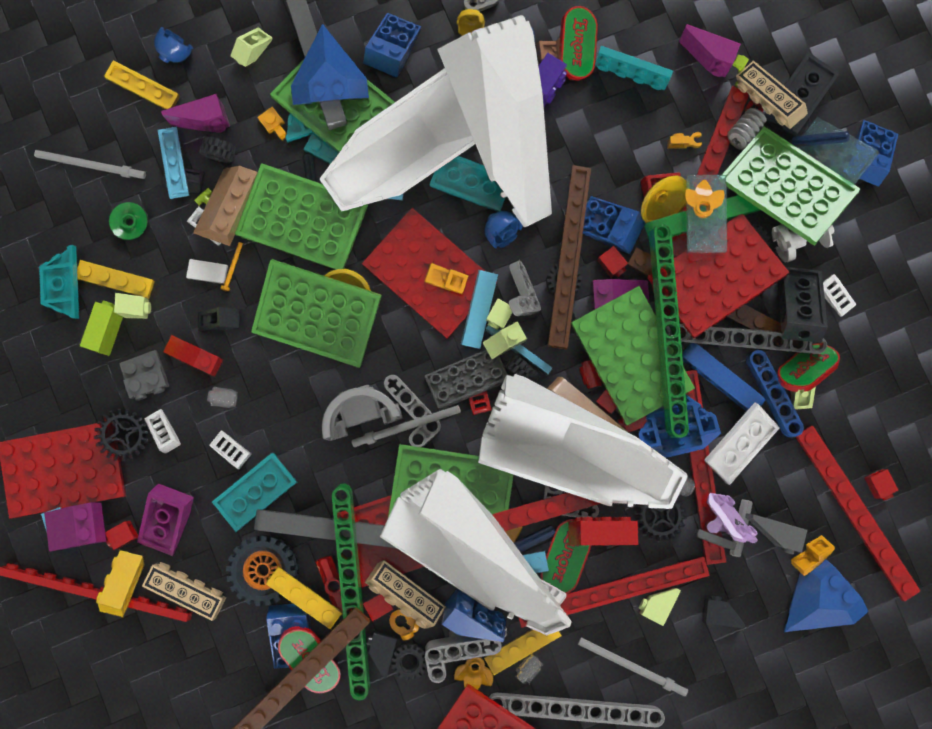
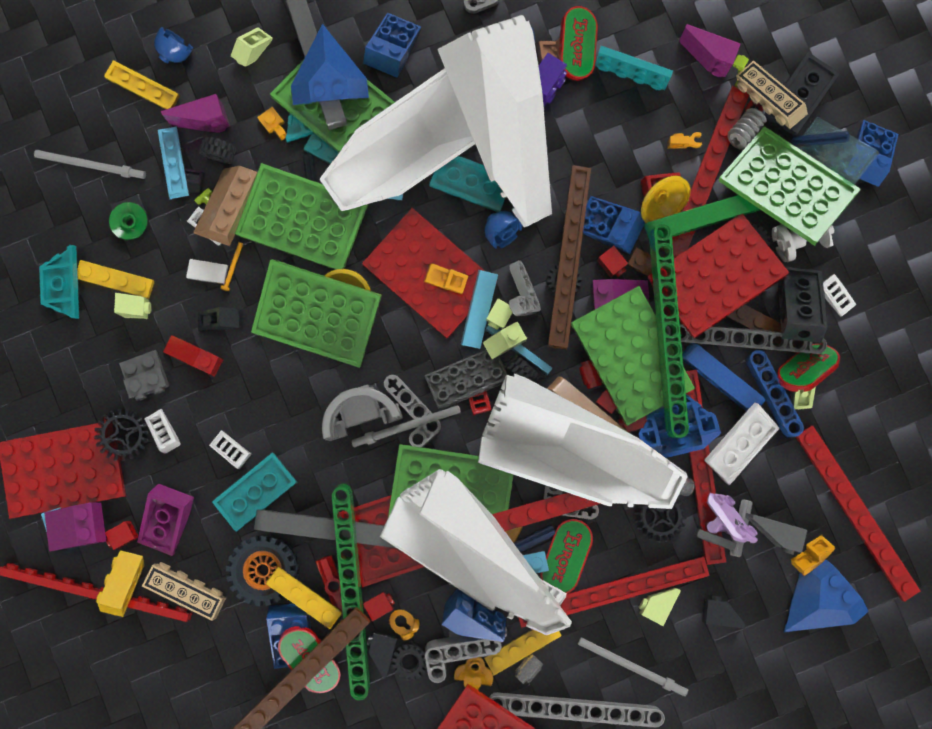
(101, 328): lime brick -> none
(222, 397): clear brick -> none
(405, 595): tan brick -> none
(469, 21): yellow hair -> none
(603, 531): red brick -> none
(704, 197): light orange plate -> none
(708, 233): clear light blue tile -> none
(881, 484): red brick -> none

